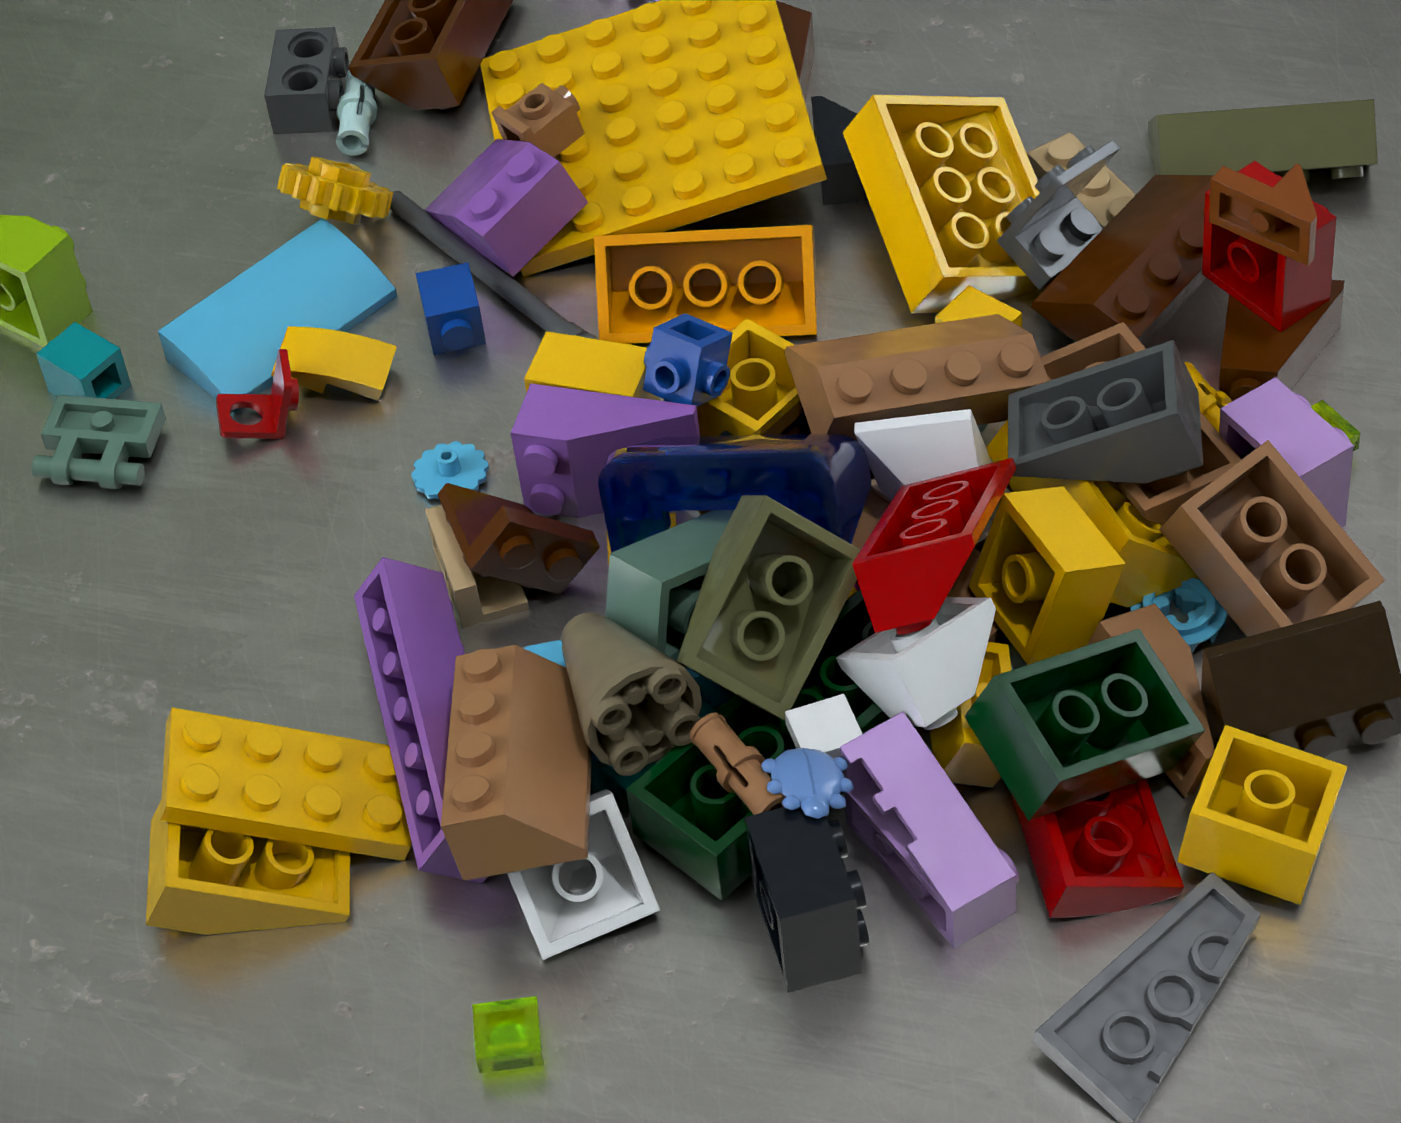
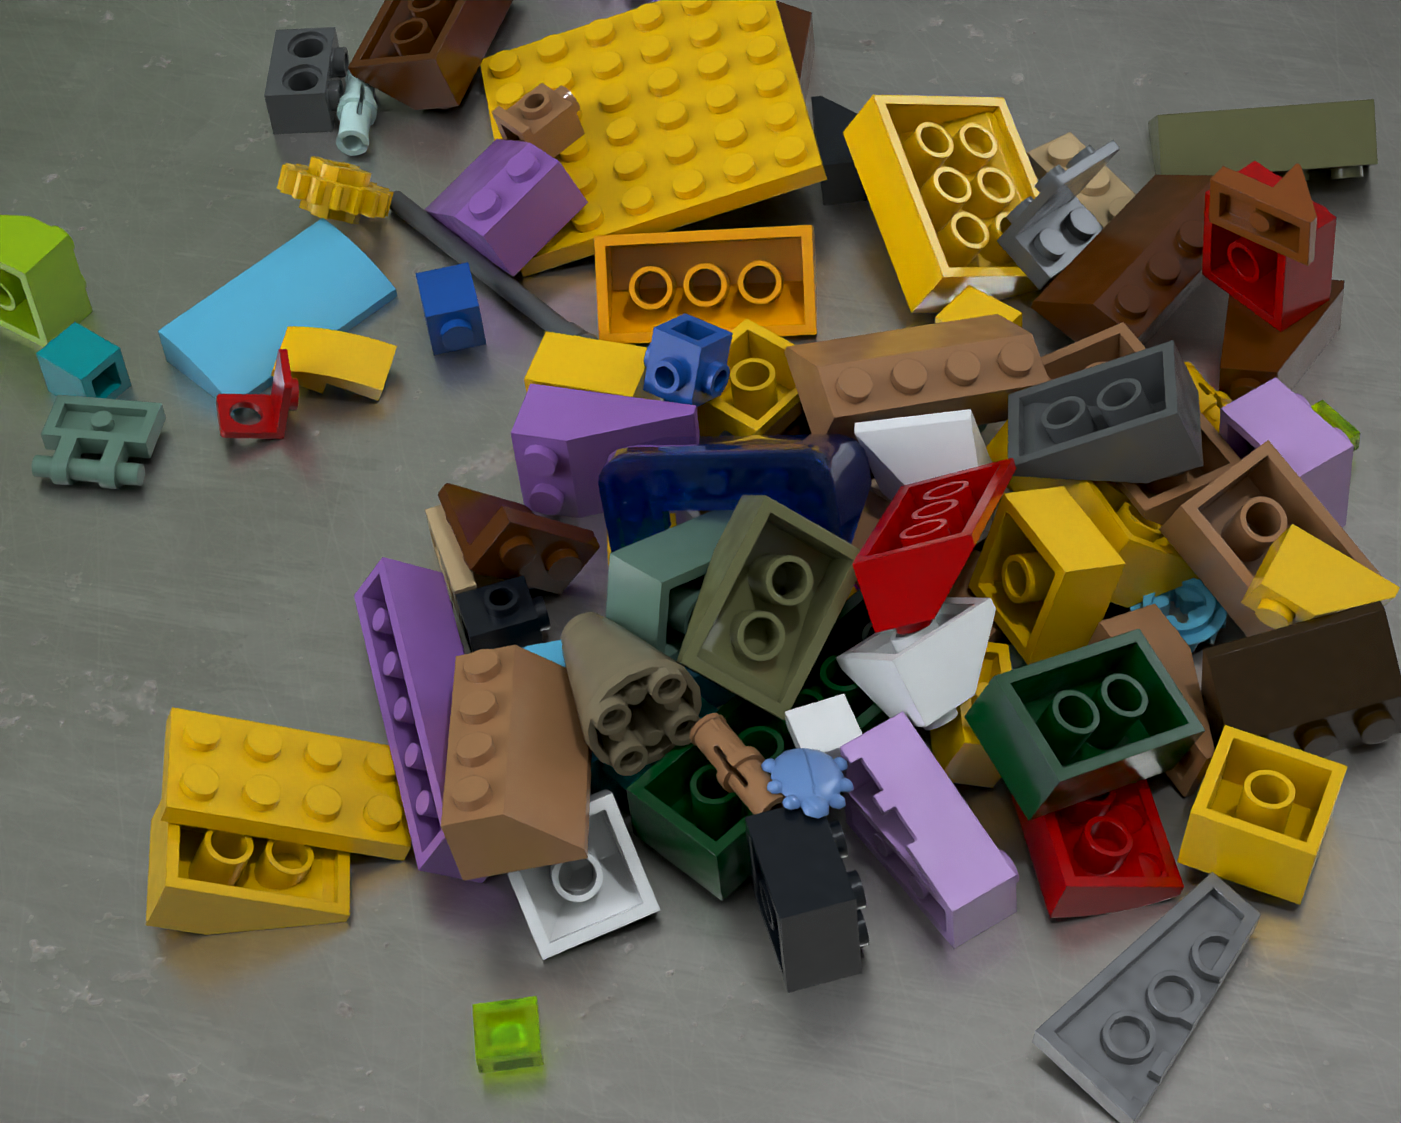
(449, 464): medium azure piece -> none
(502, 615): none -> black brick
(1309, 580): none -> yellow slope

